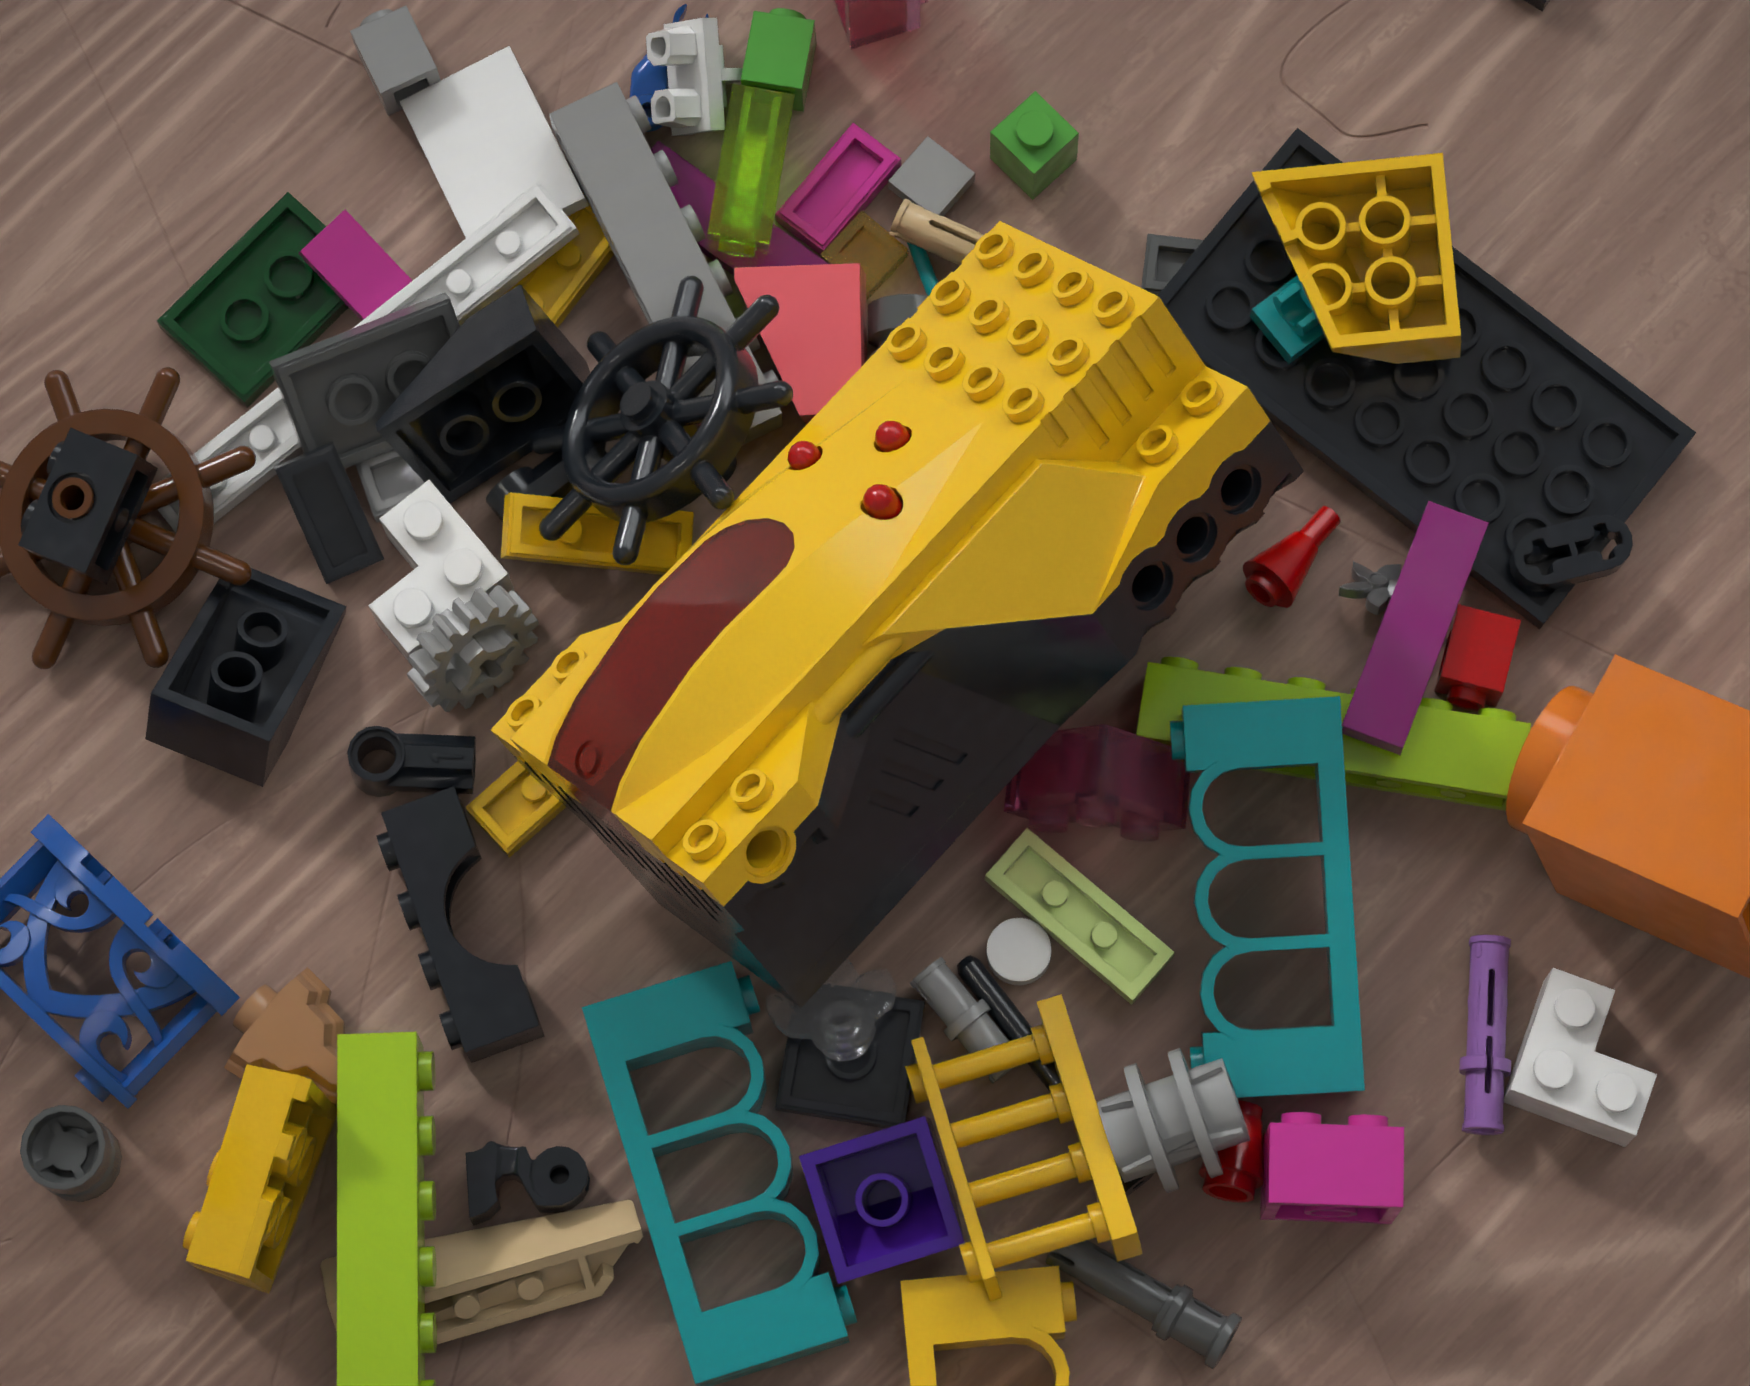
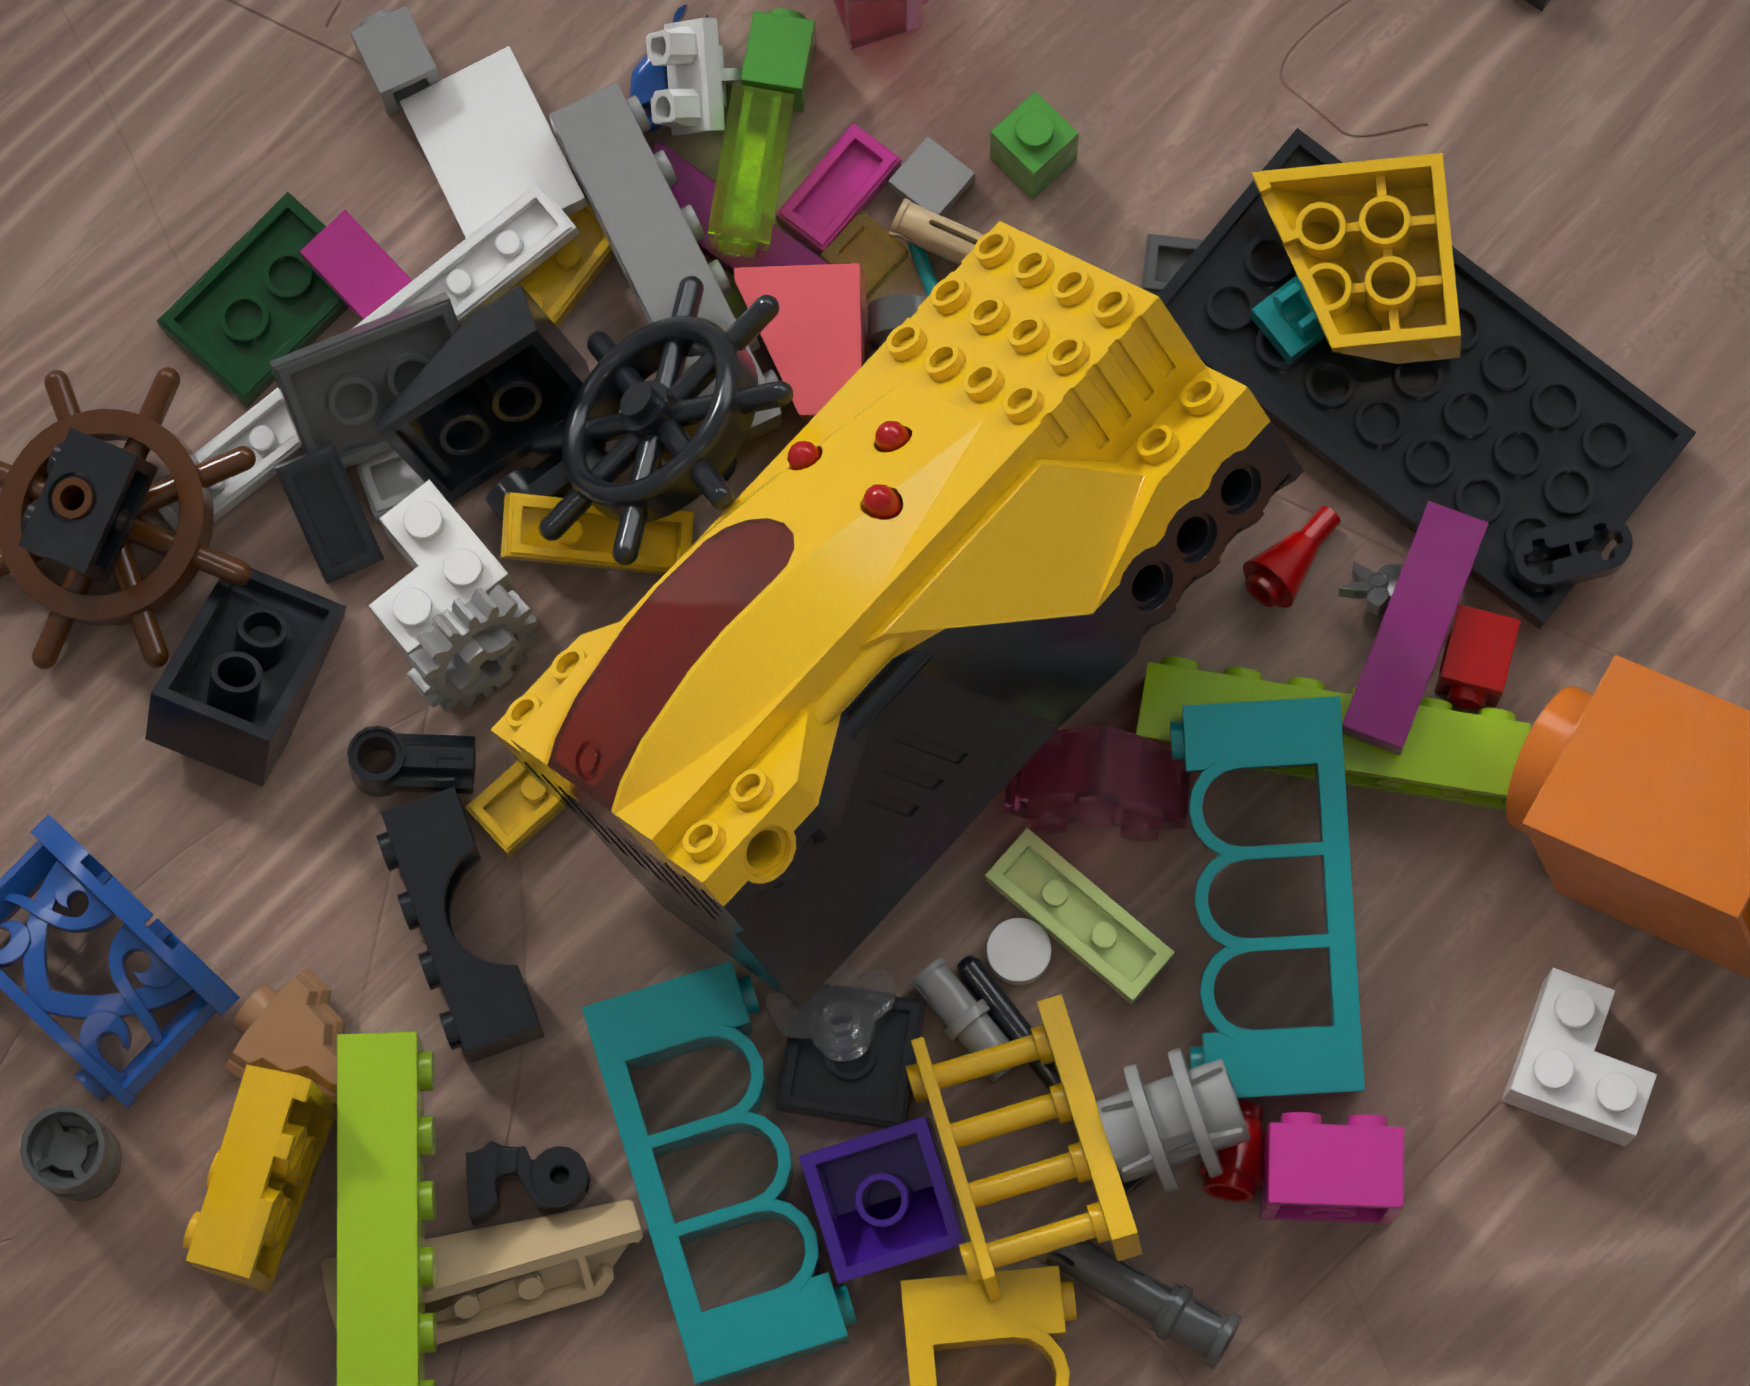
(1486, 1035): medium lavender pin -> none

